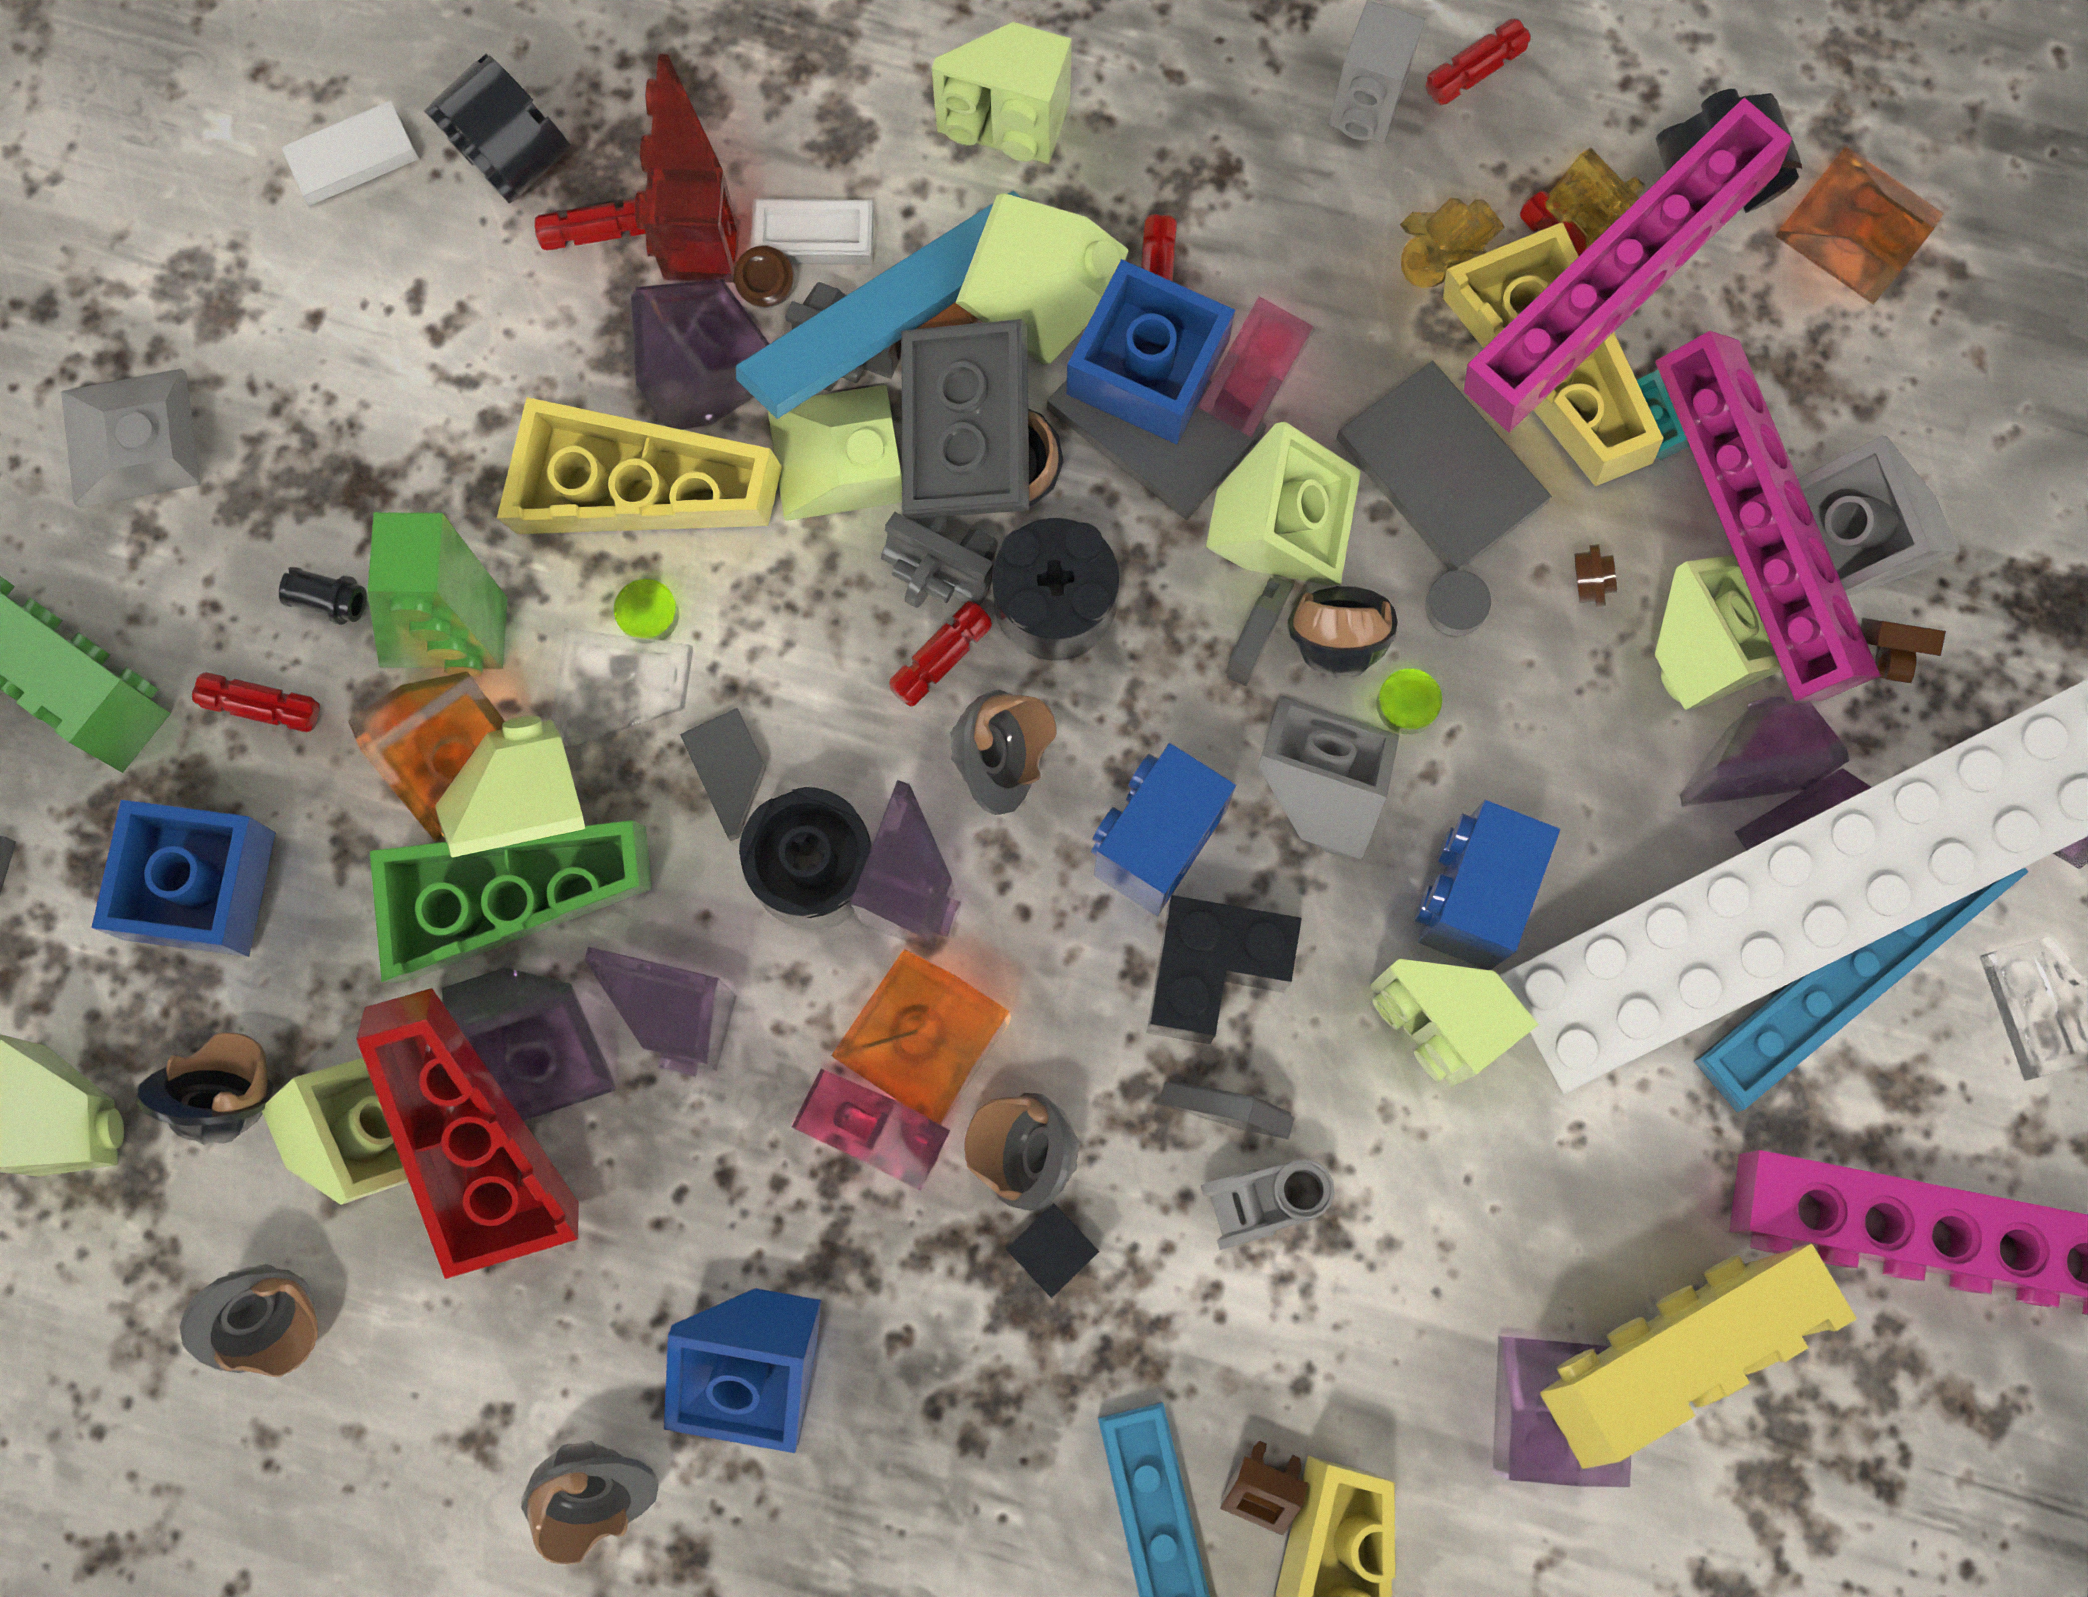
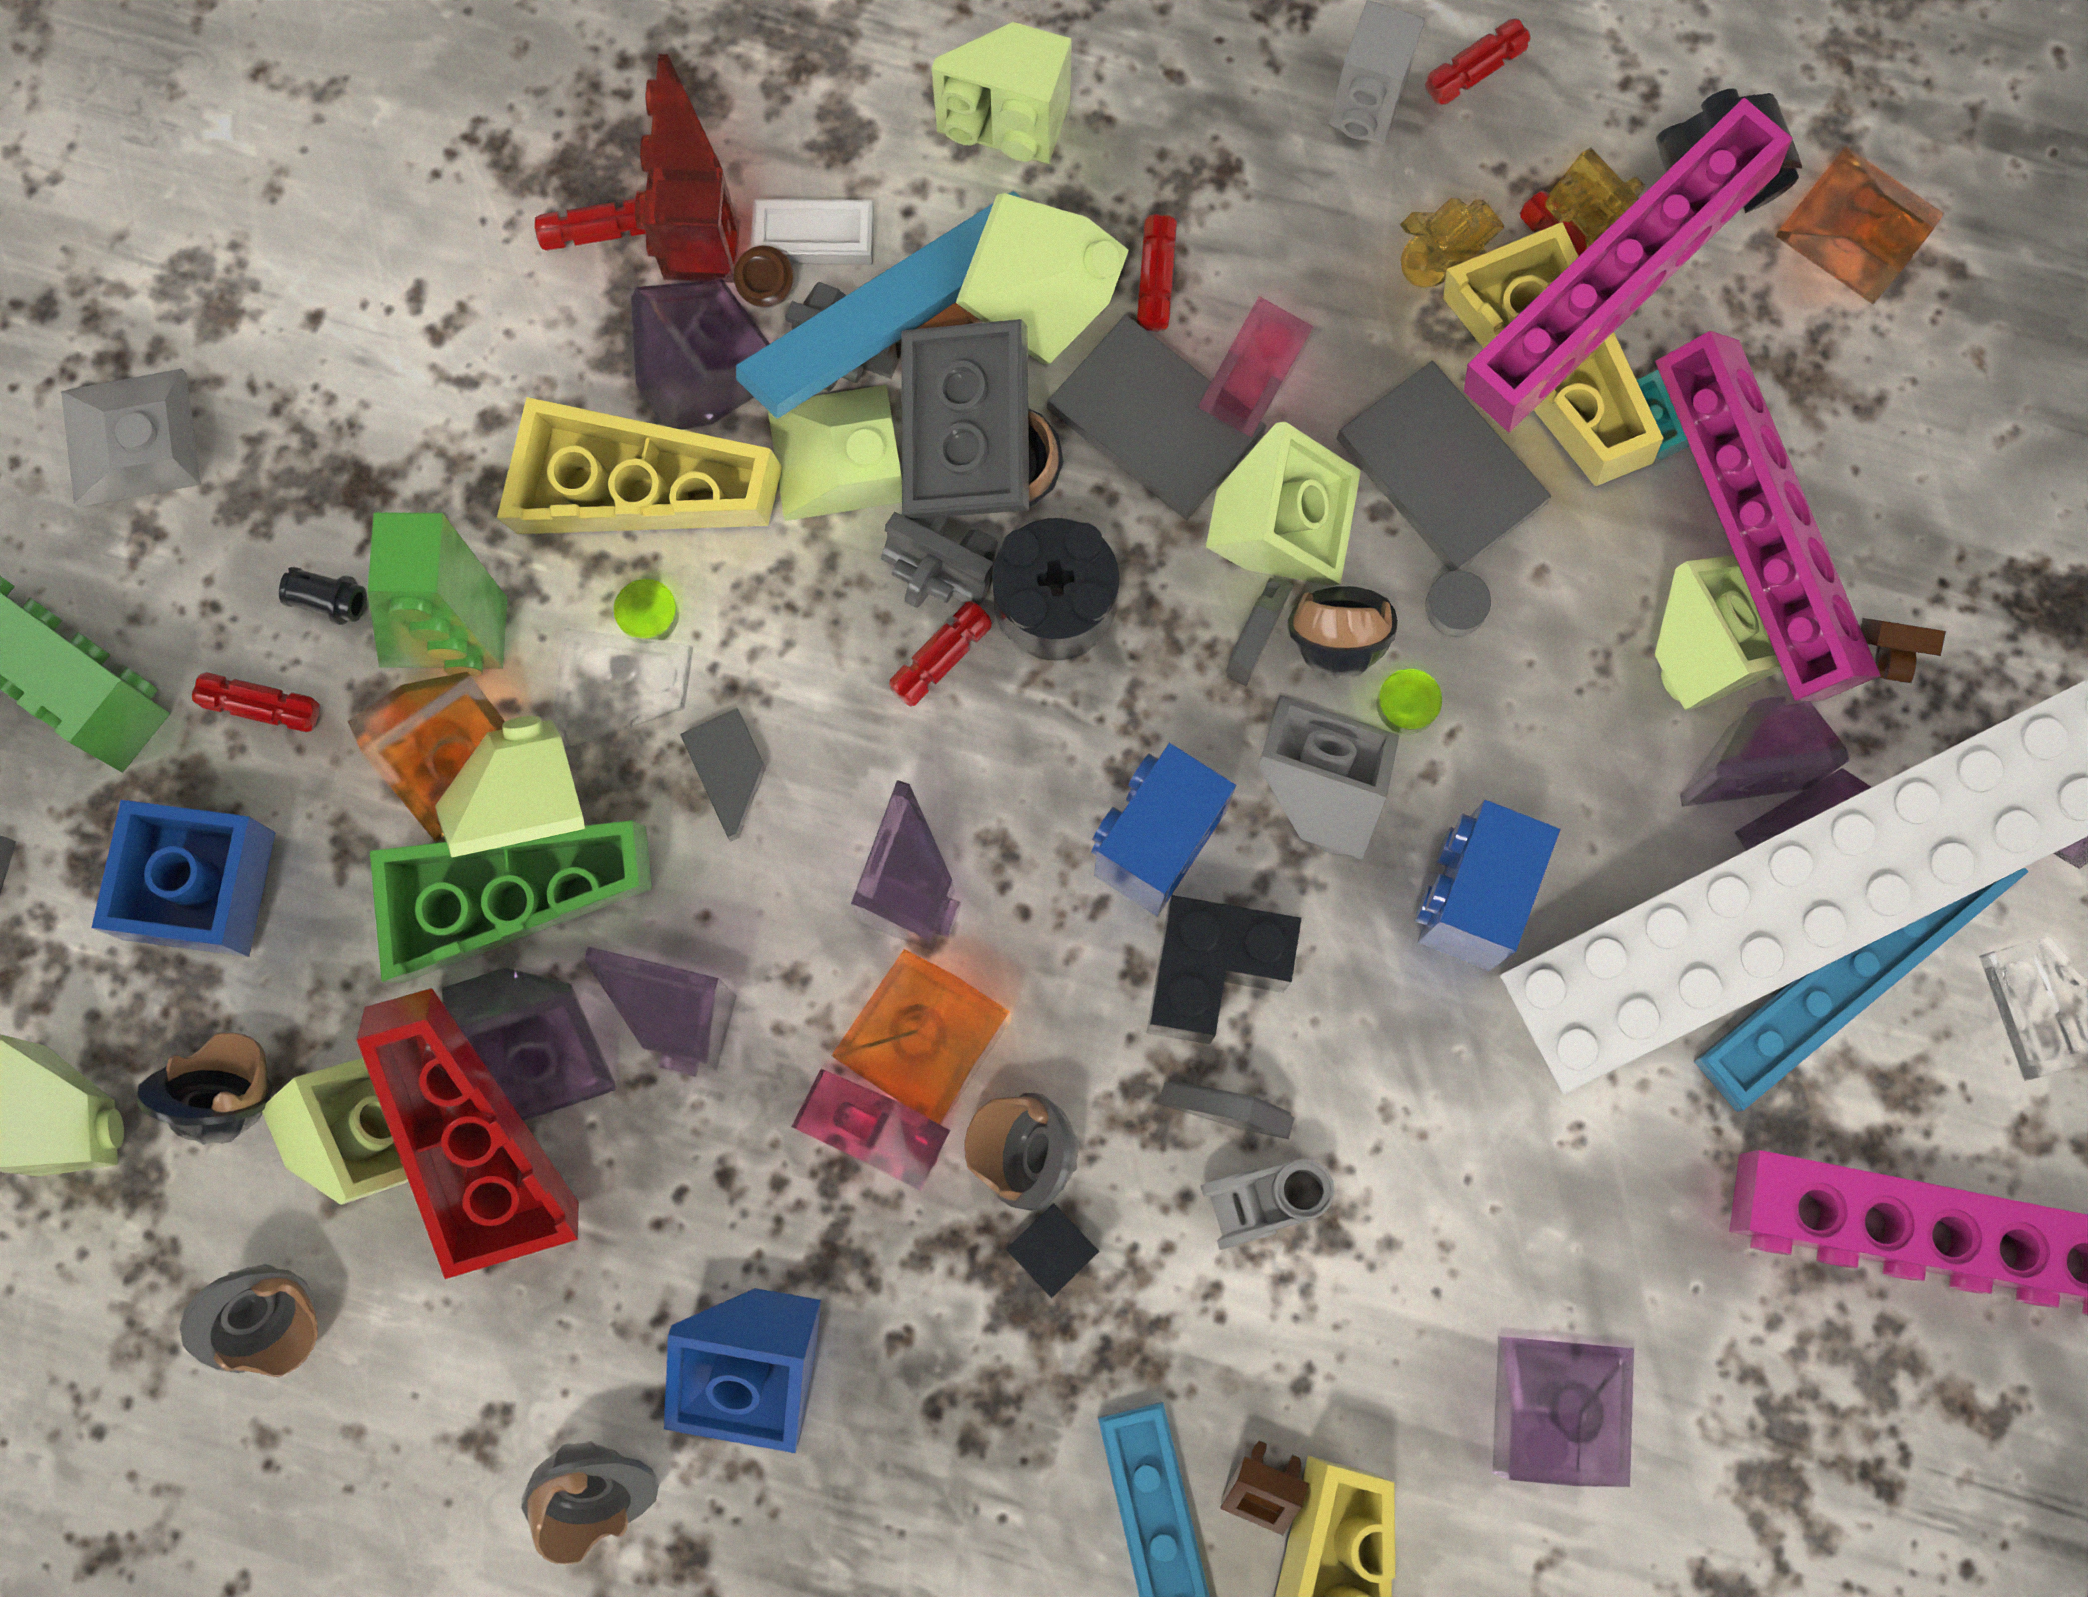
(349, 153): white tile -> none
(498, 128): black brick -> none
(796, 826): black brick -> none
(1001, 746): dark grey piece -> none
(1149, 351): blue brick -> none
(1453, 1014): yellowish green slope -> none
(1595, 575): reddish brown plate -> none
(1692, 1352): light yellow wedge -> none
(1876, 516): light grey slope -> none

